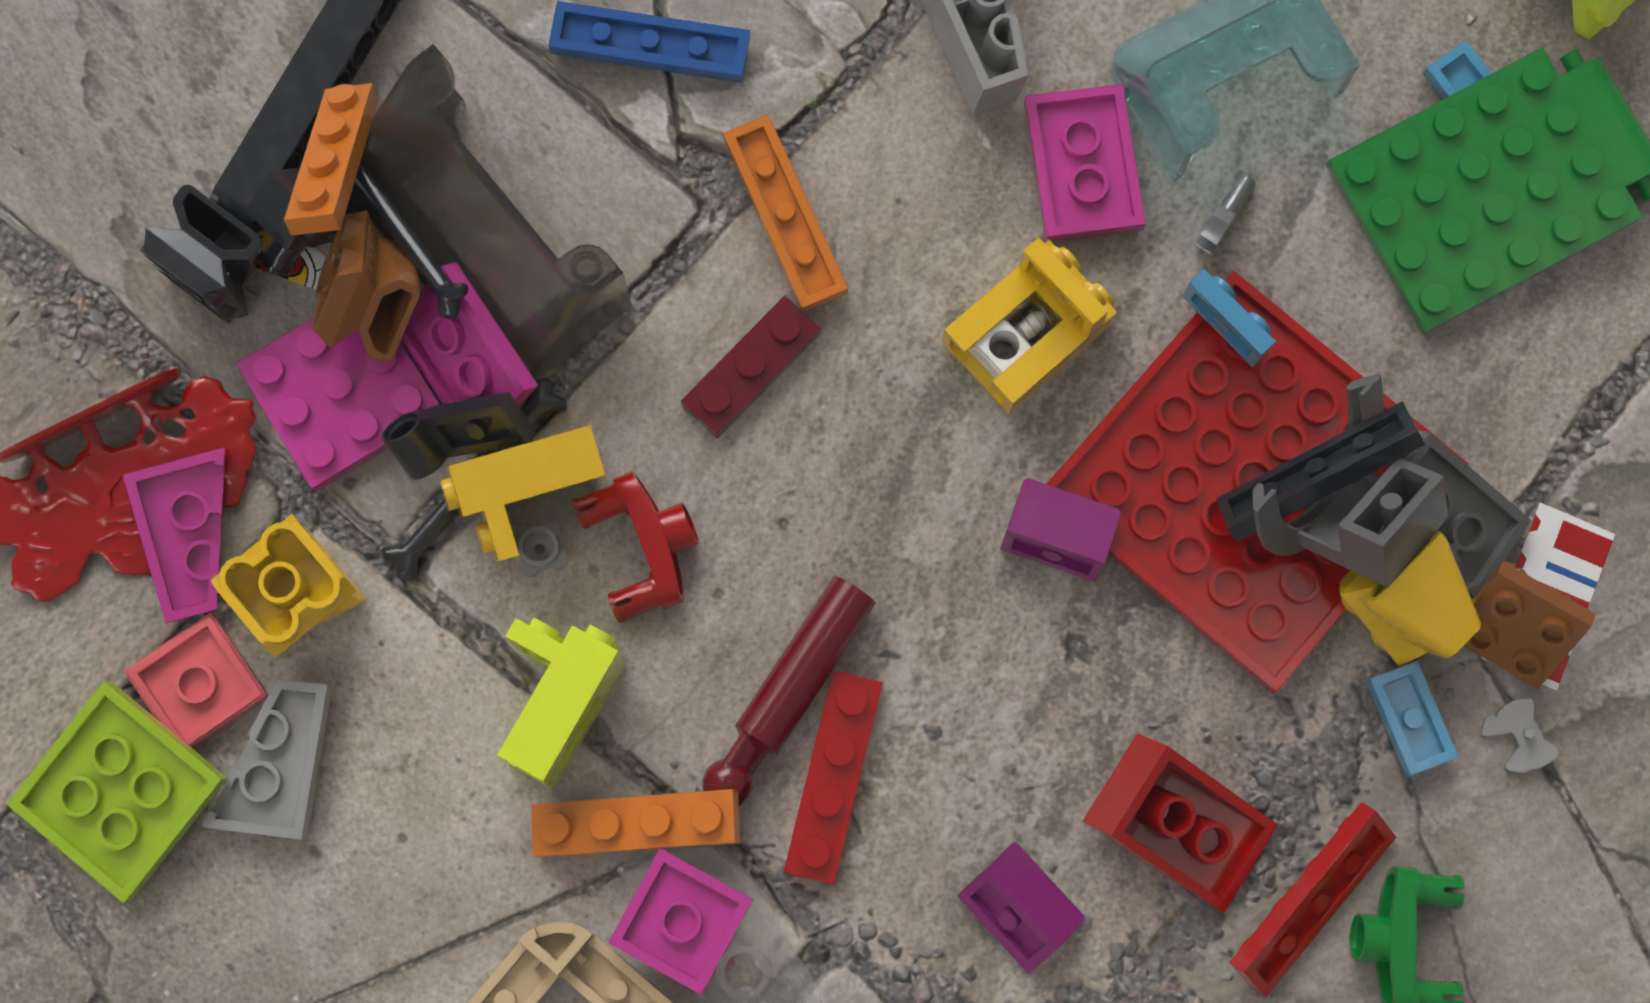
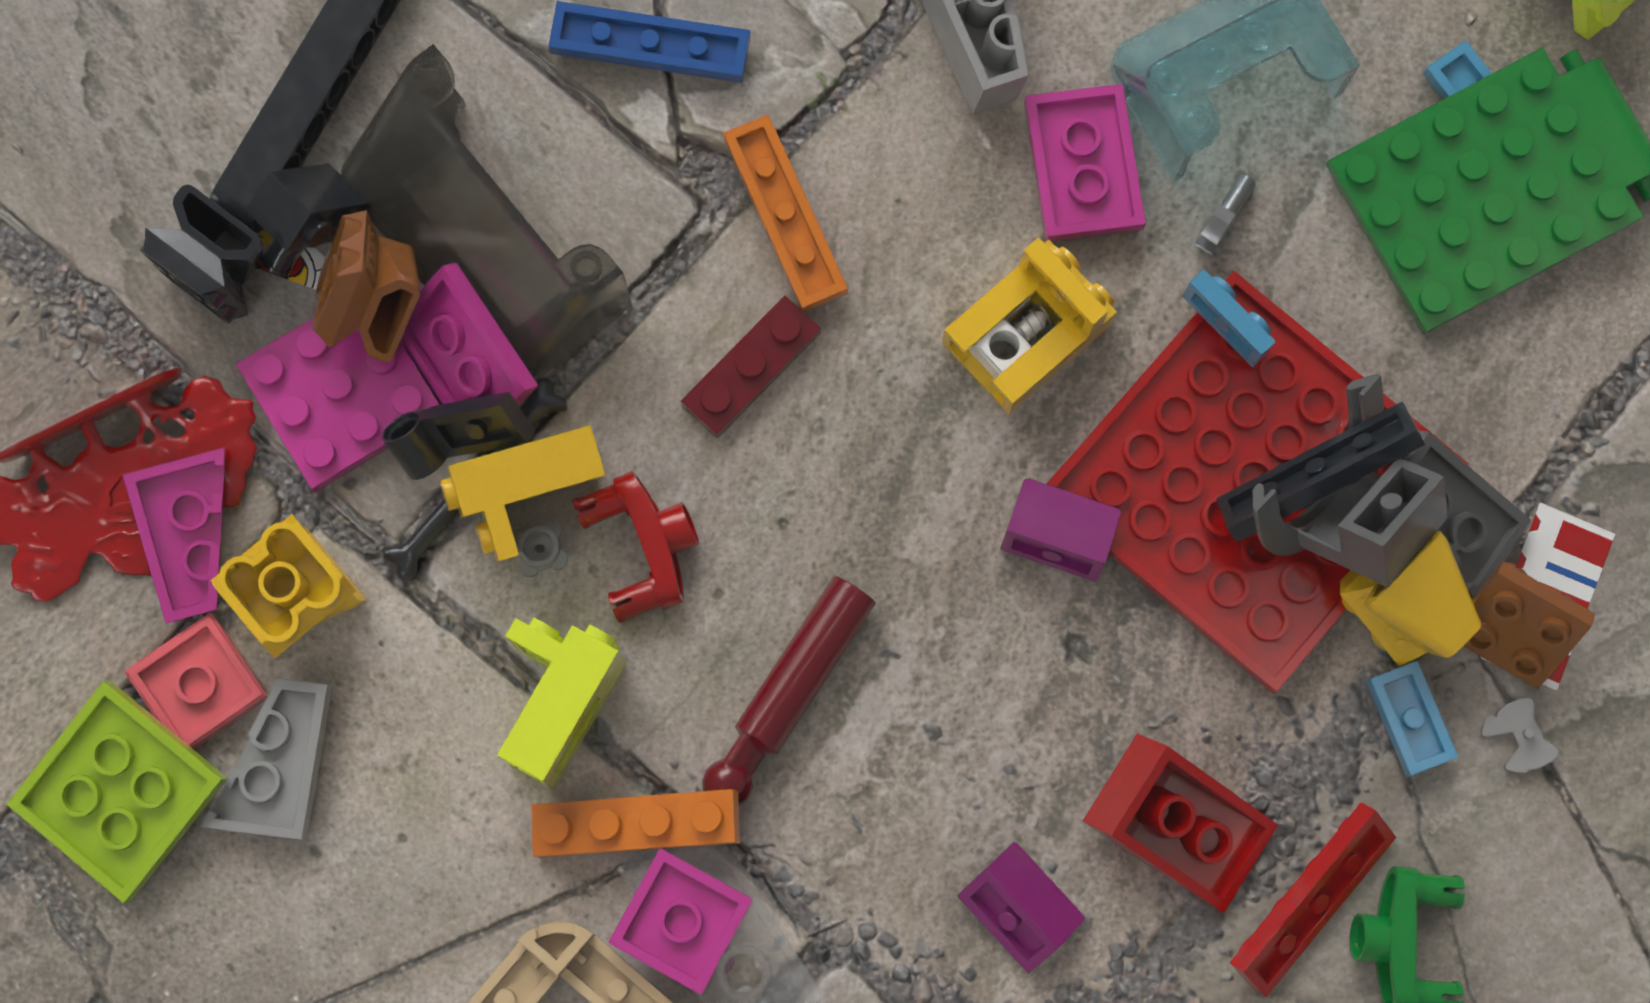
(331, 159): orange plate -> none
(447, 293): black piece -> none
(833, 777): red plate -> none

